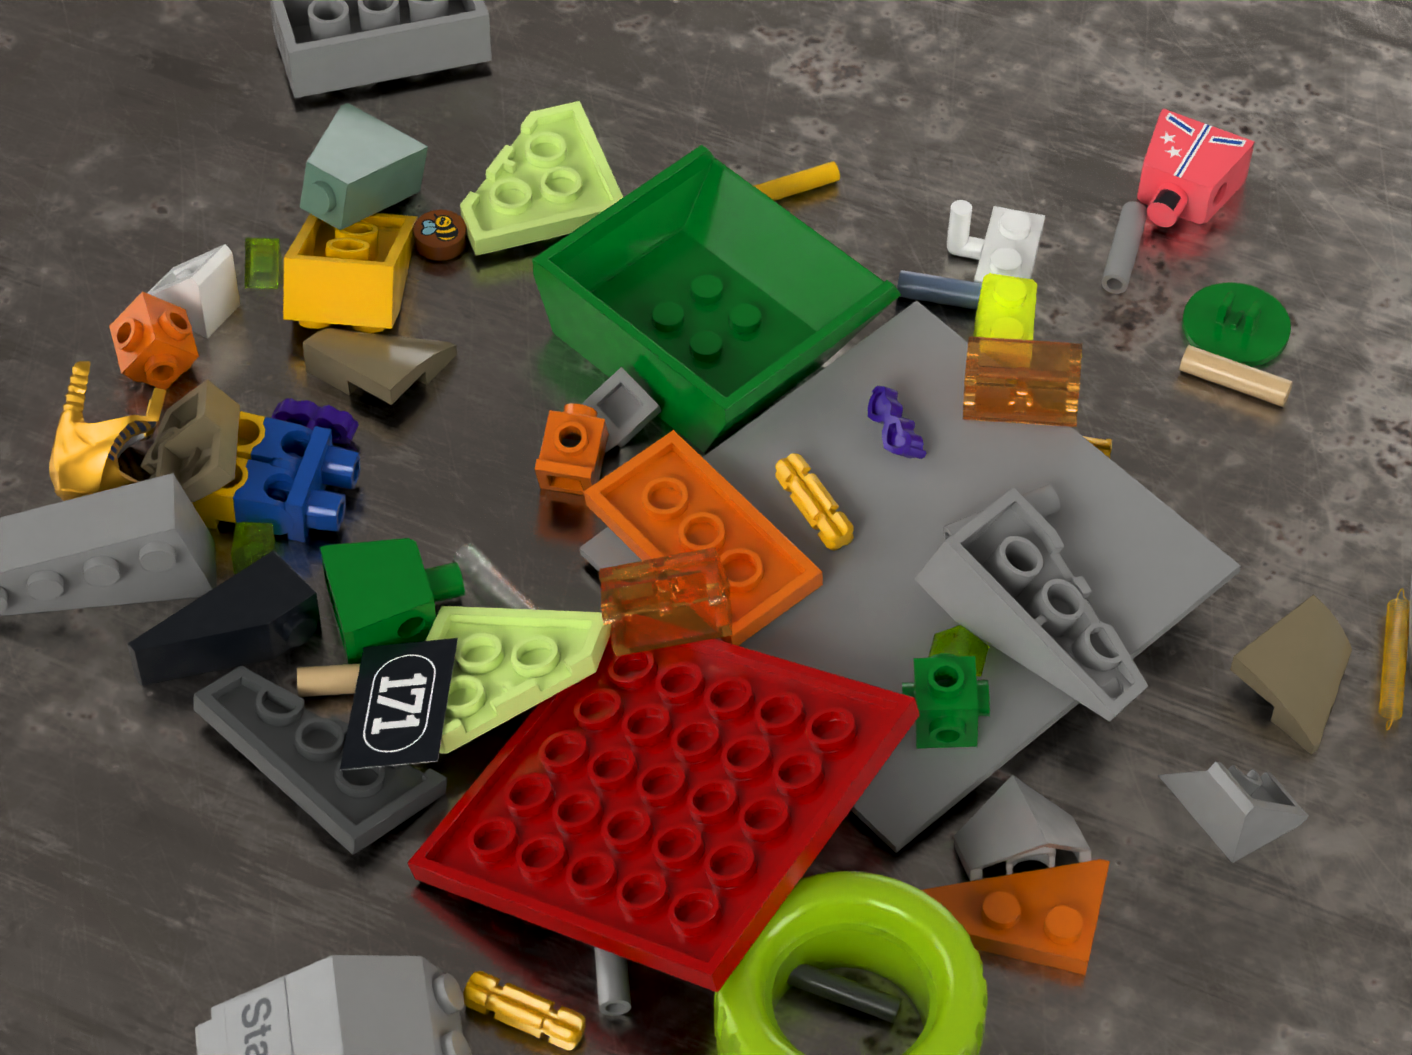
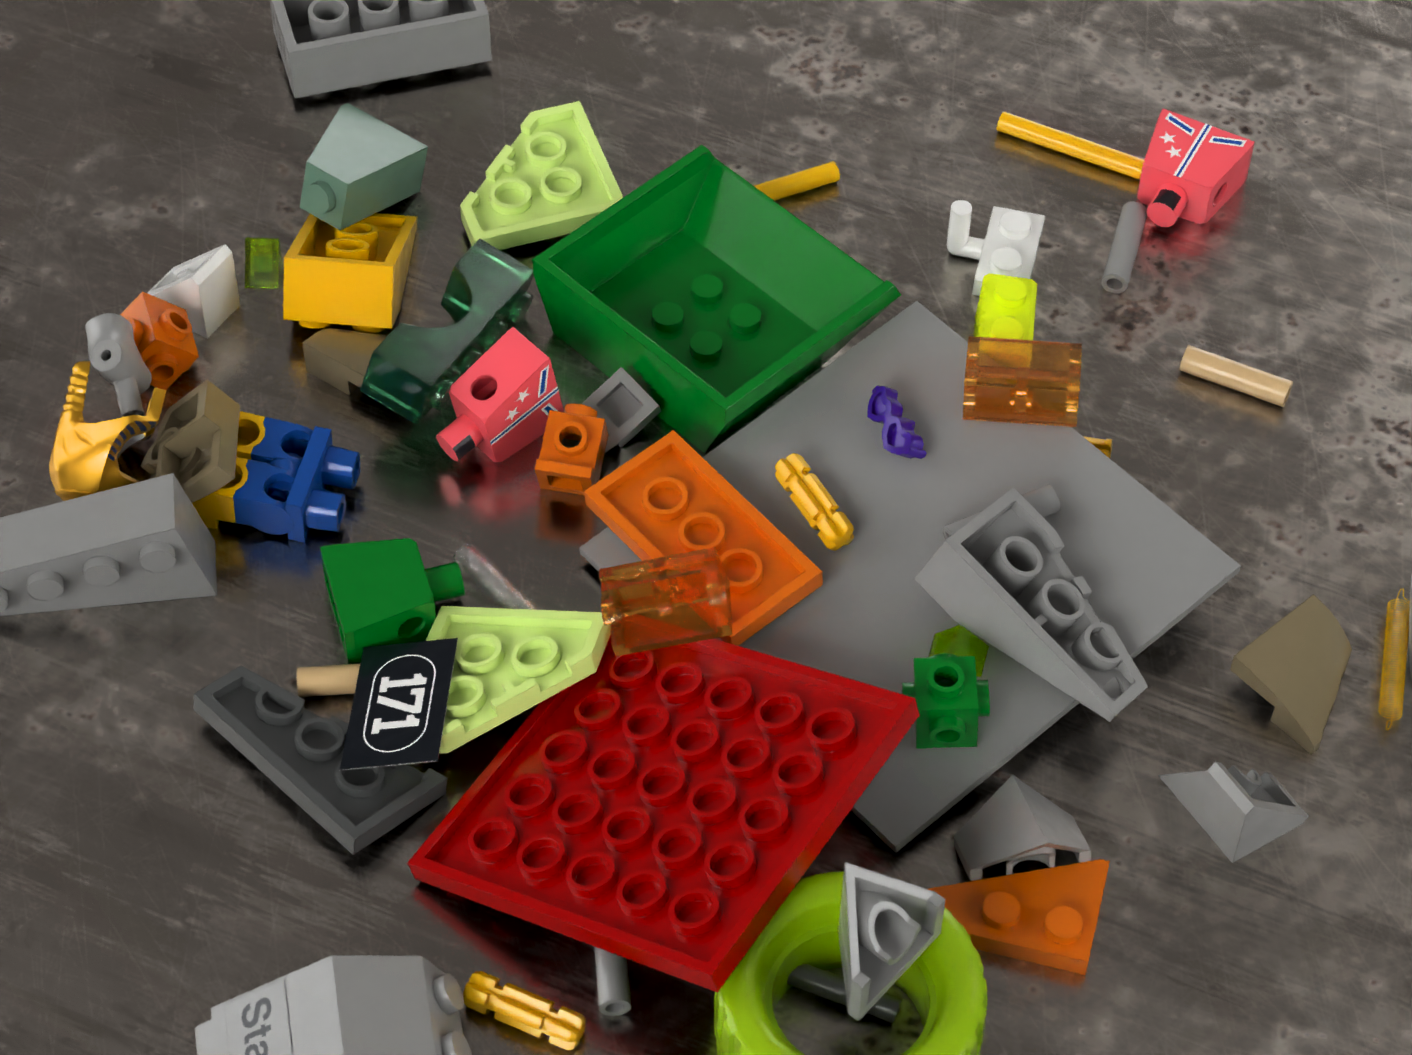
(118, 360): none -> light grey piece
(231, 626): black slope -> none
(251, 543): clear neon green piece -> none
(310, 415): dark purple piece -> none
(420, 364): none -> clear green arch
(440, 235): dark orange tile -> none
(501, 400): none -> coral torso
(882, 932): none -> light grey slope
(939, 289): sand blue piece -> none
(1070, 145): none -> yellow bar
(1237, 323): green piece -> none

